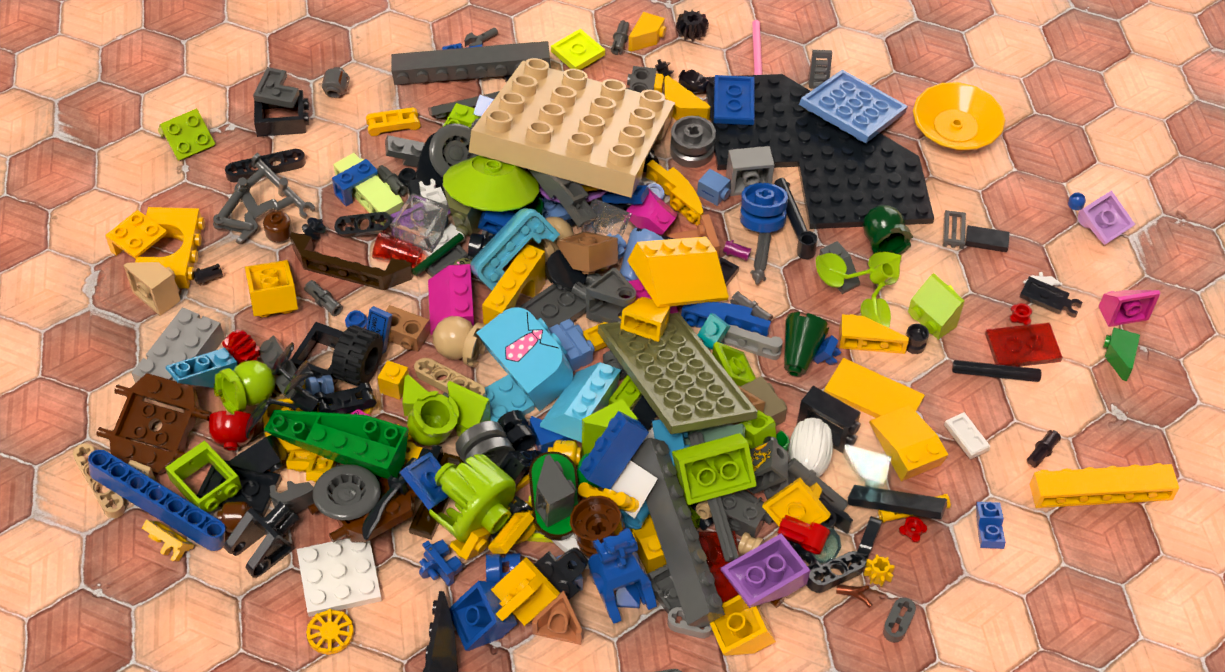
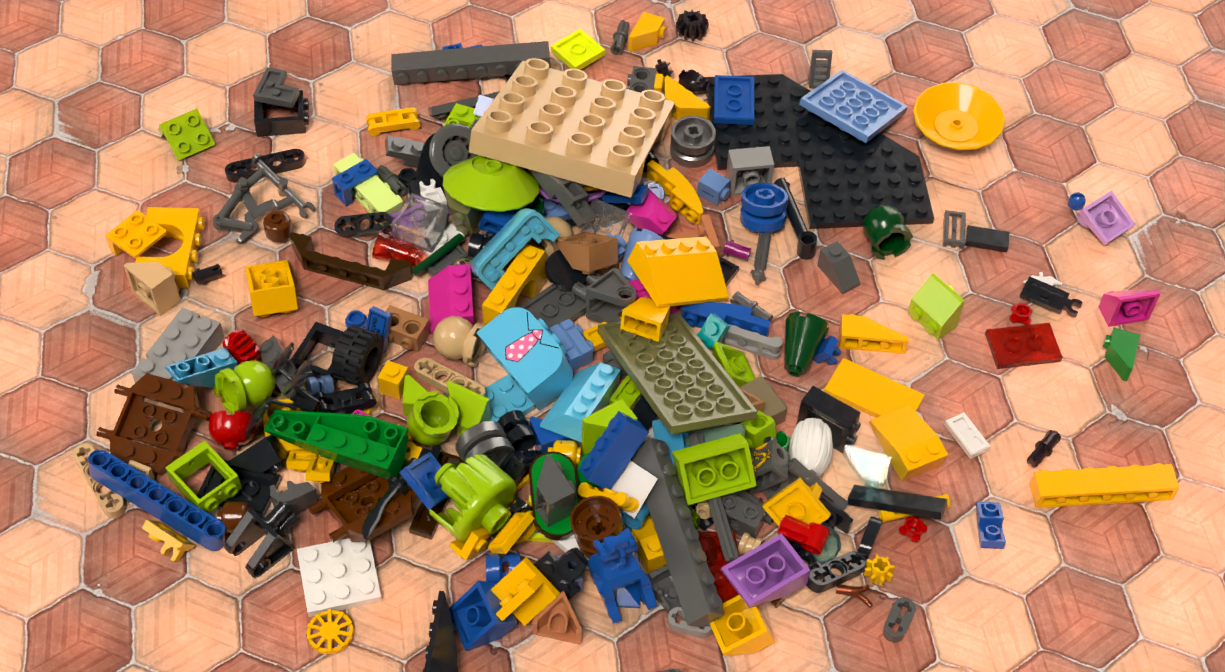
(314, 228): black wheel -> none
(323, 298): dark grey pin -> none
(335, 82): dark grey head -> none
(347, 498): dark grey wheel -> none
(435, 563): blue hips -> none
(473, 40): dark grey bar -> none
(757, 47): bright pink bar -> none
(883, 270): lime plant -> none
(918, 336): black wheel -> none
(996, 370): black axle -> none

